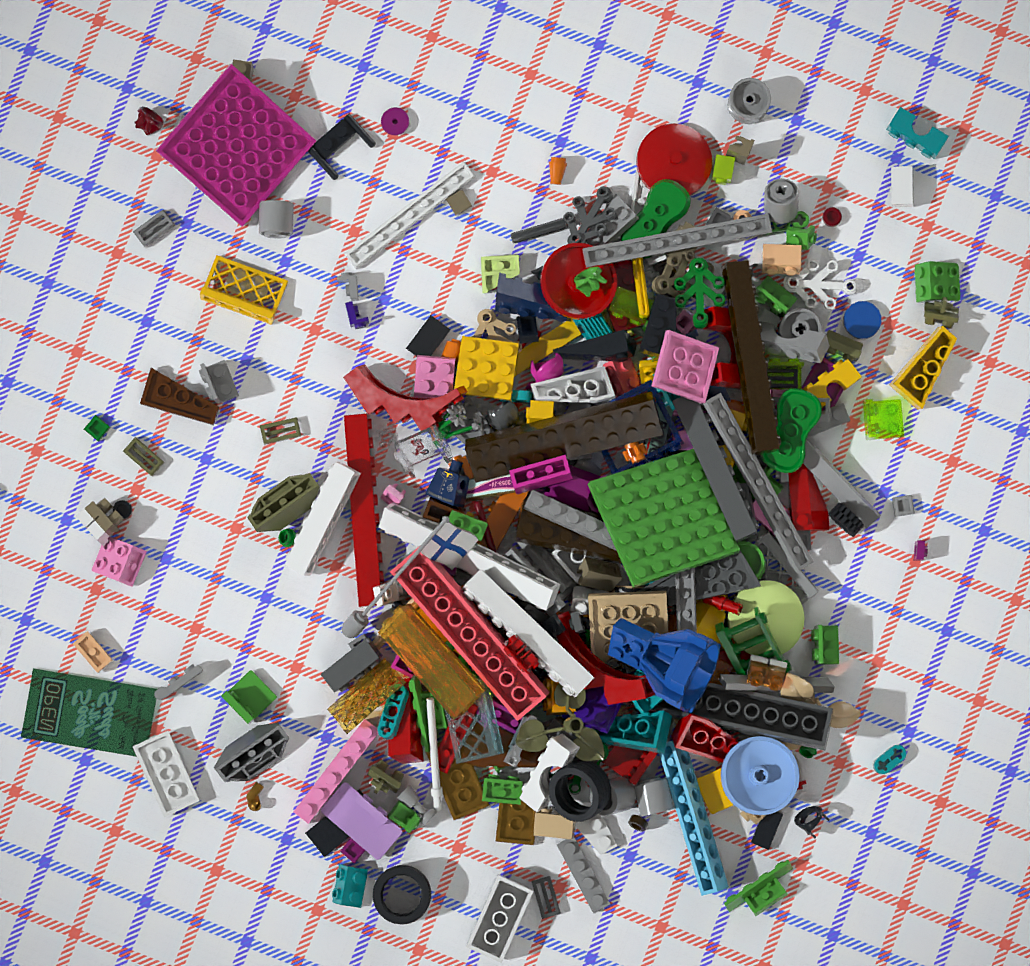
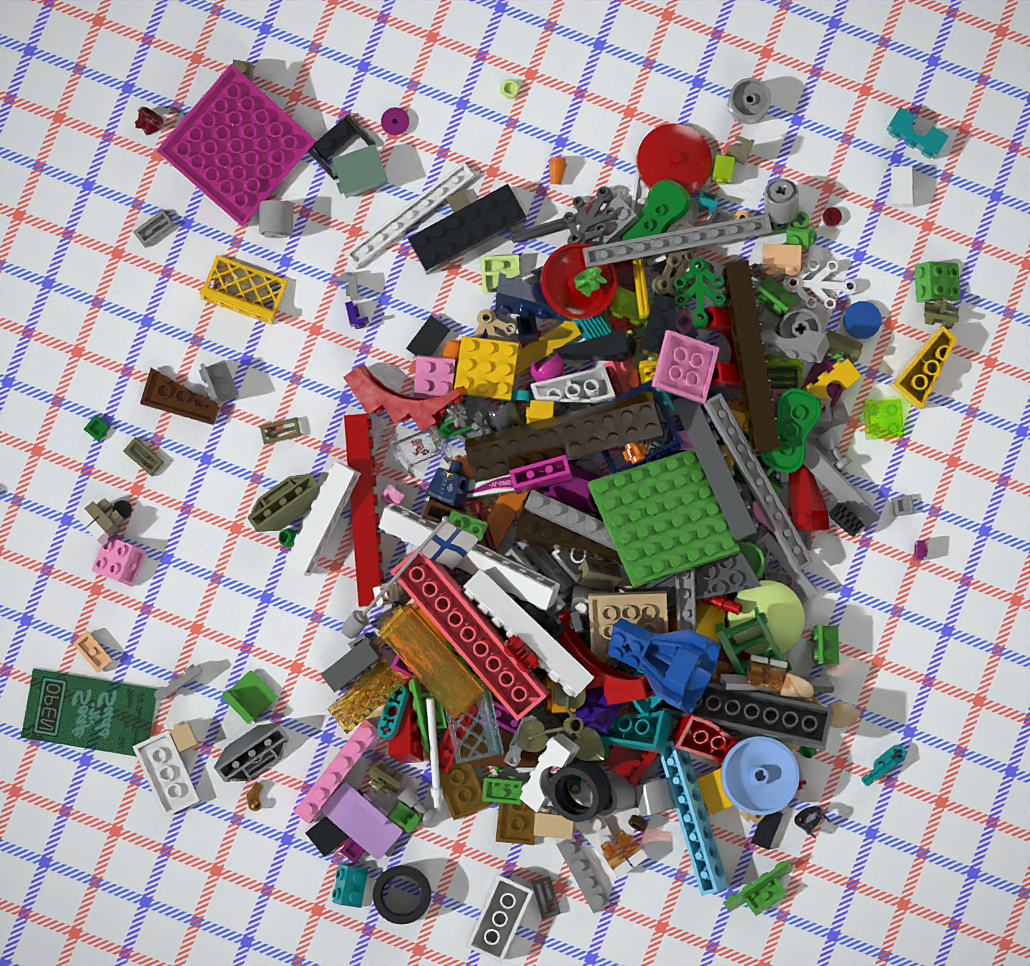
(184, 736): none -> tan brick
(359, 171): none -> sand green brick
(467, 229): none -> black brick
(509, 89): none -> yellowish green tile
(615, 854): none -> clear orange hips
(709, 200): none -> teal tile
(830, 442): none -> light grey piece
(878, 771): none -> teal axle

